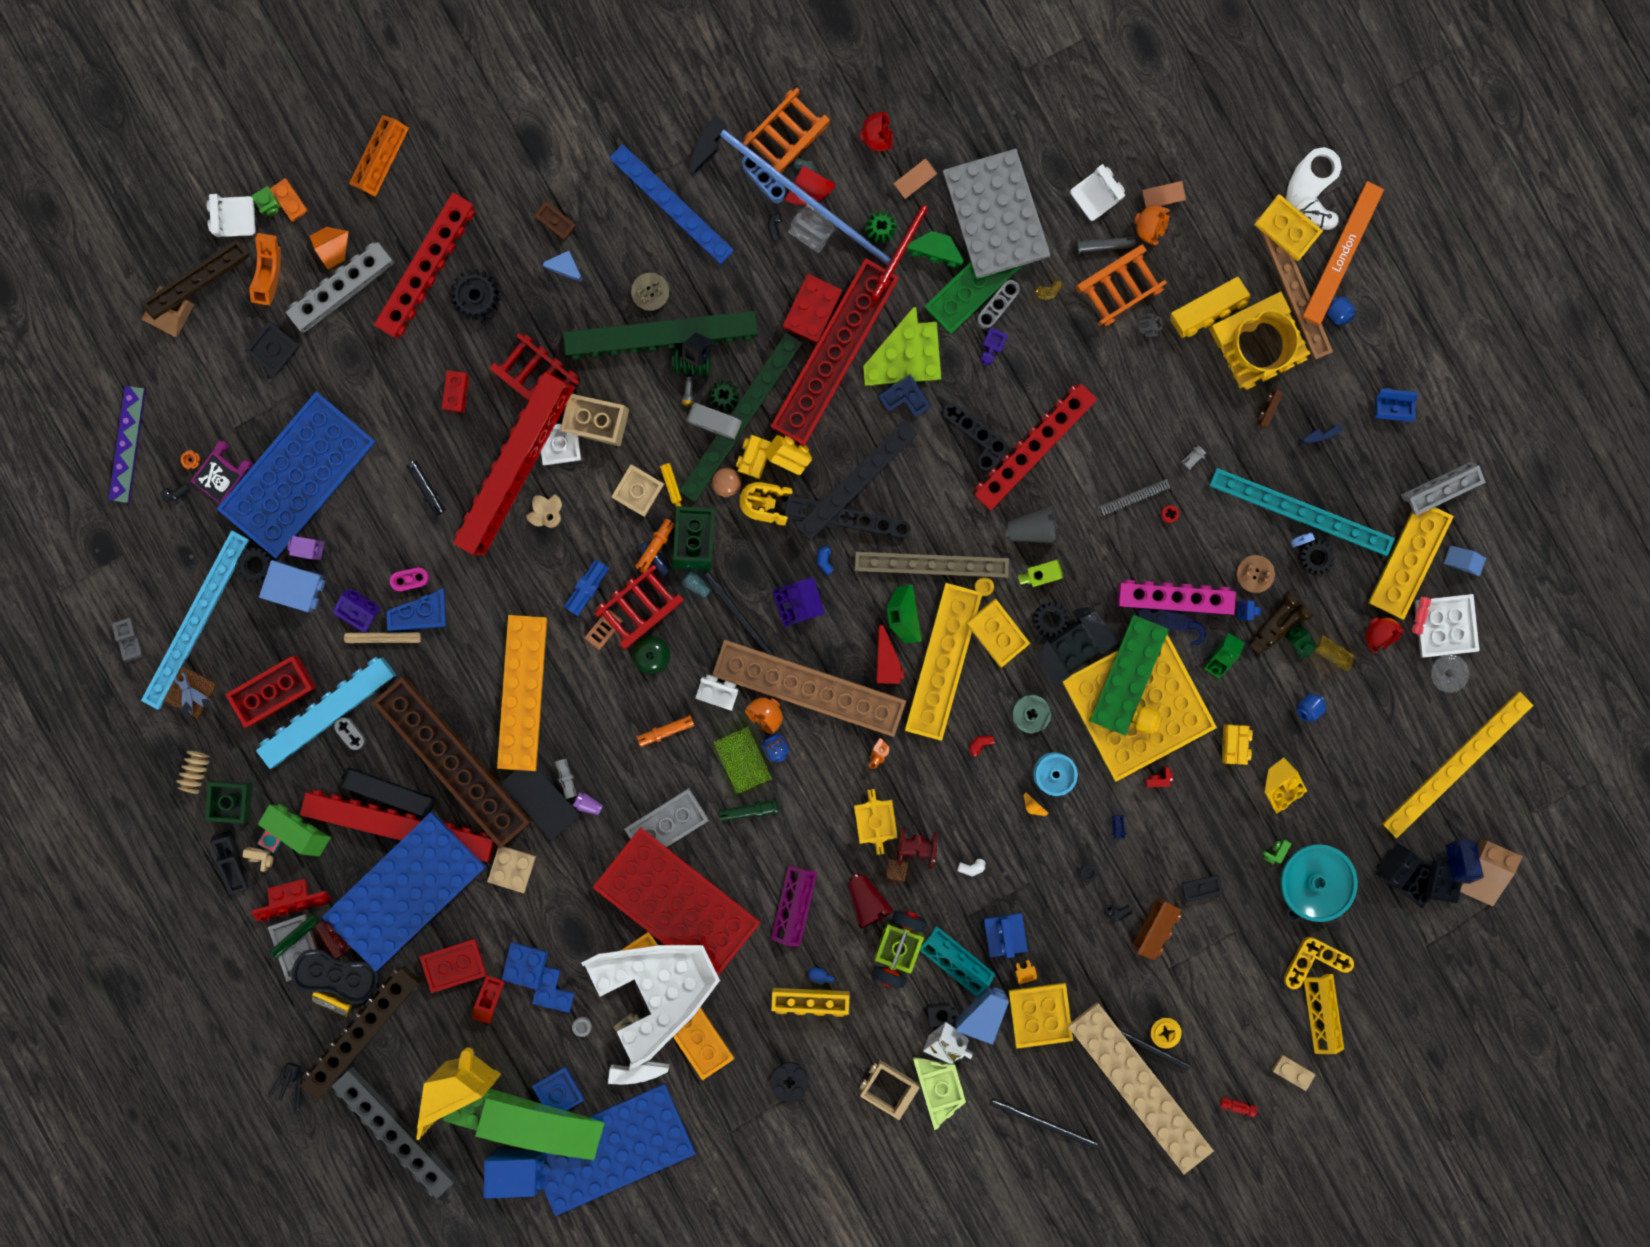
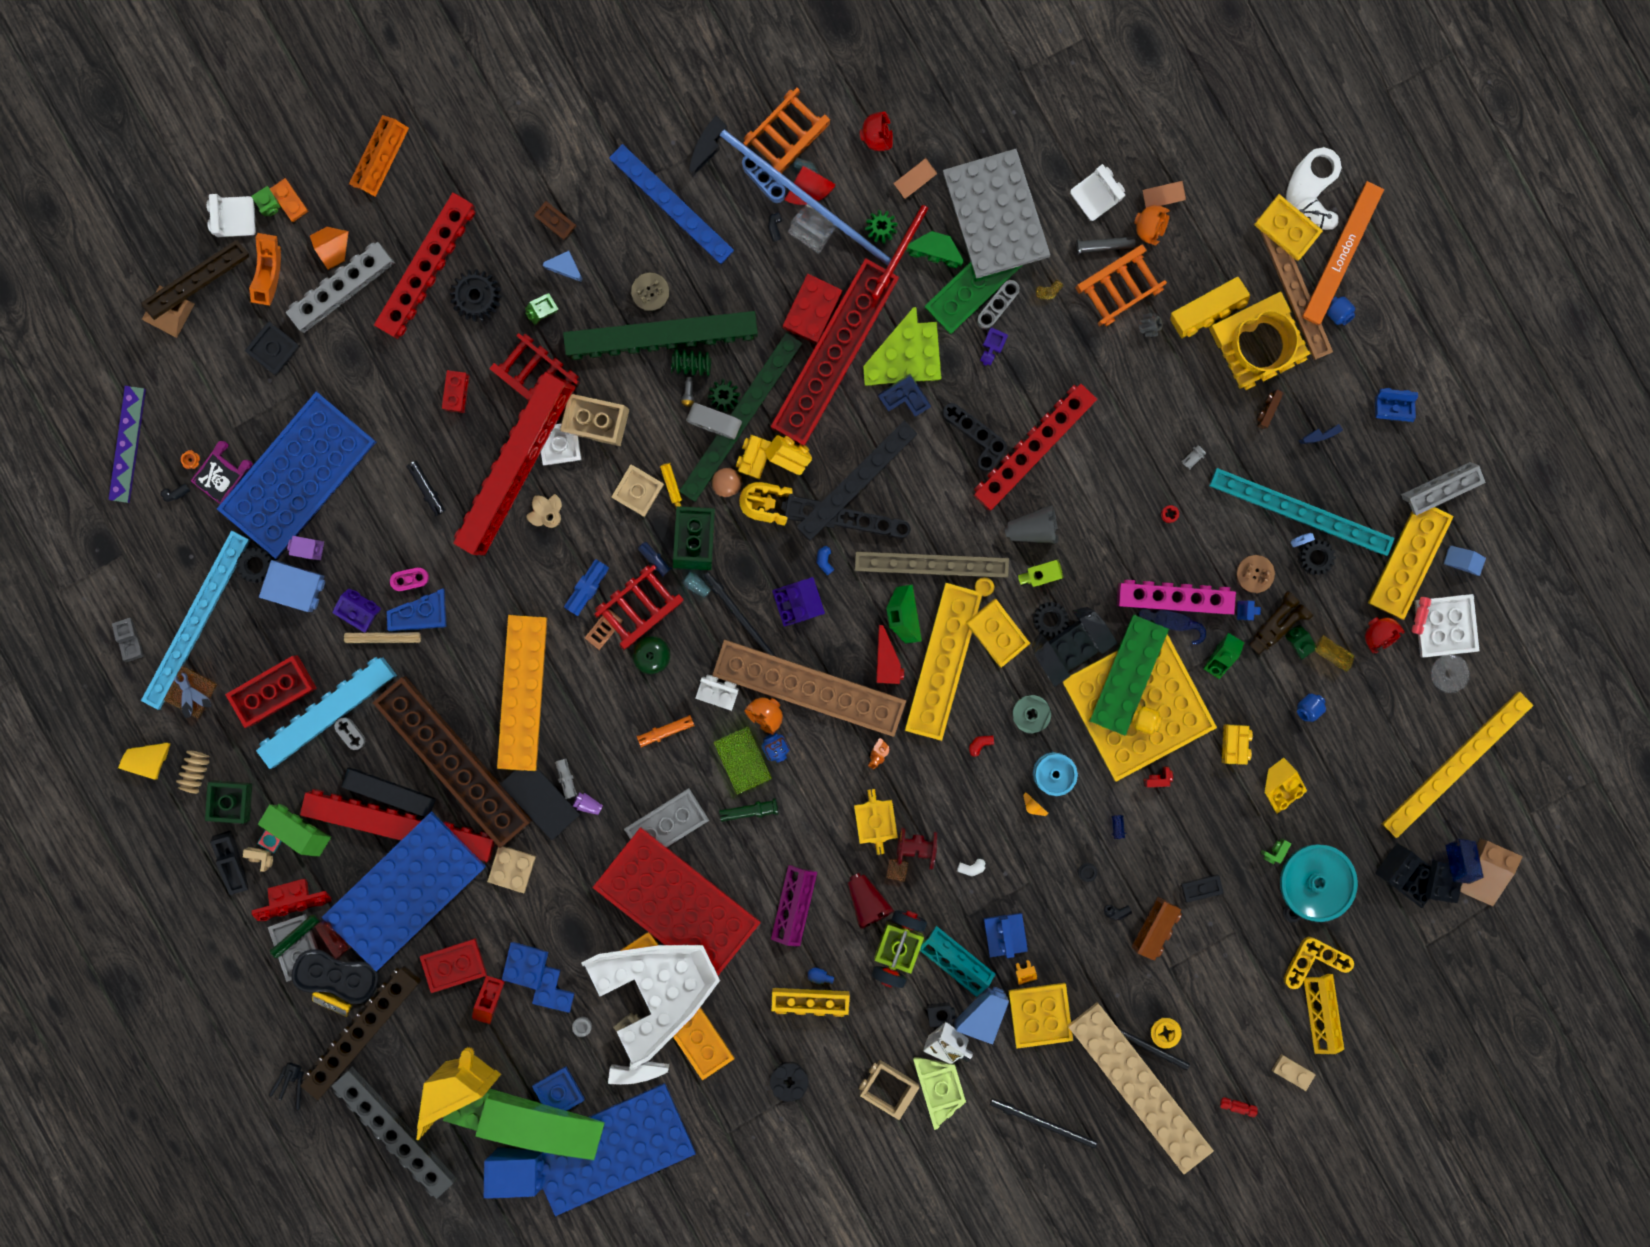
(145, 760): none -> yellow slope
(541, 308): none -> bright green bracket
(659, 539): orange pin -> none
(696, 349): black brick -> none
(1136, 492): light grey piece -> none

